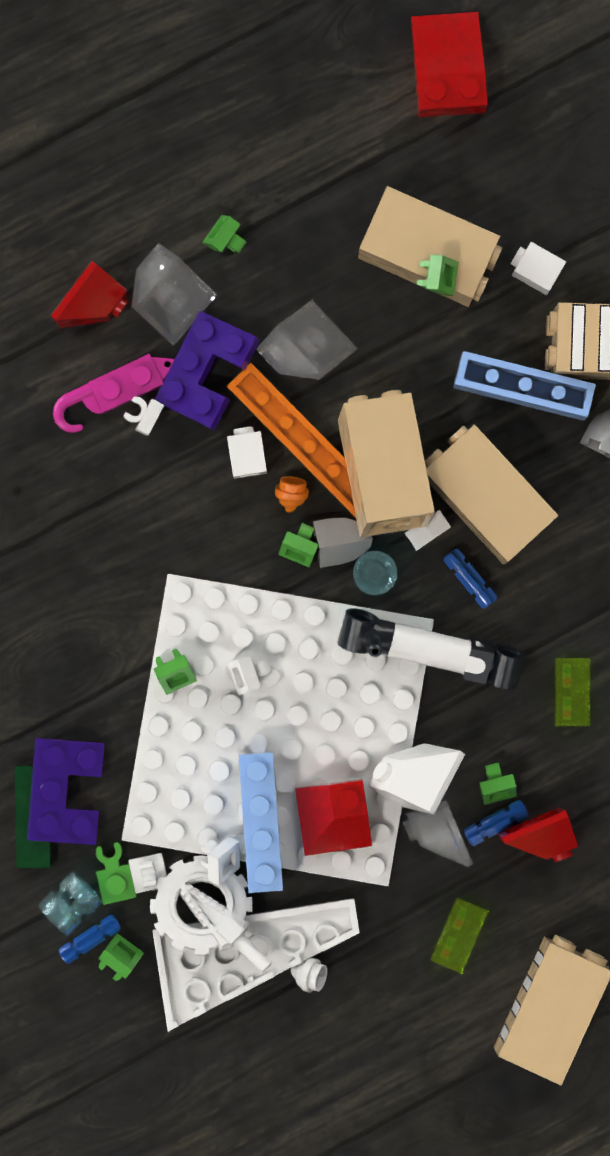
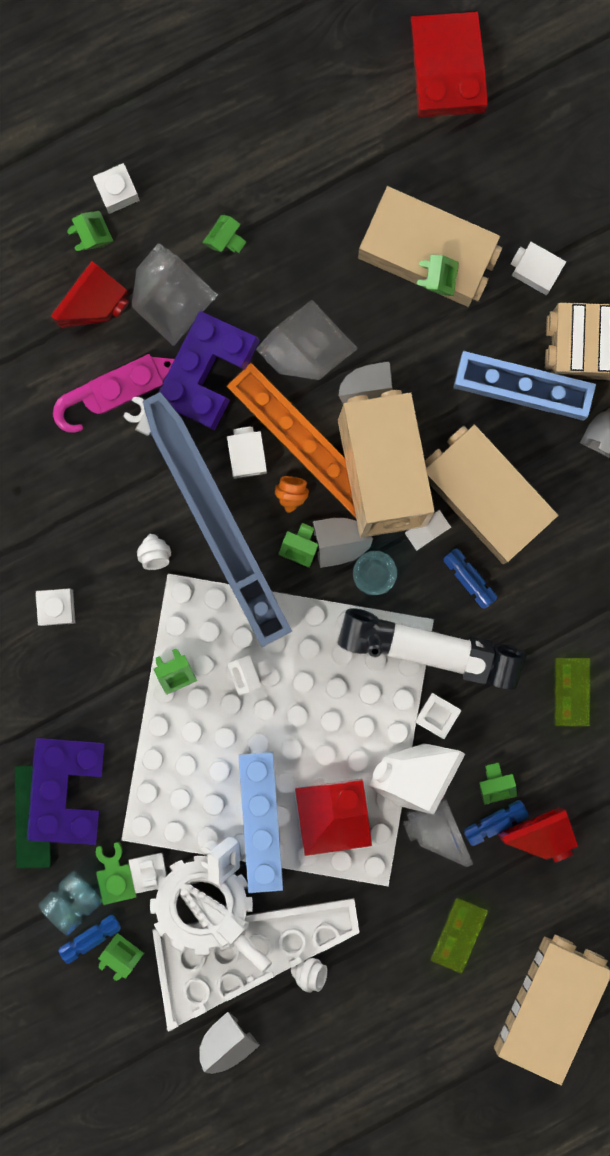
(55, 607): none -> white brick
(91, 230): none -> bright green tile
(116, 188): none -> white brick
(153, 553): none -> white plate
(215, 521): none -> sand blue piece
(225, 1045): none -> brick
(367, 380): none -> light grey brick
(437, 716): none -> white plate

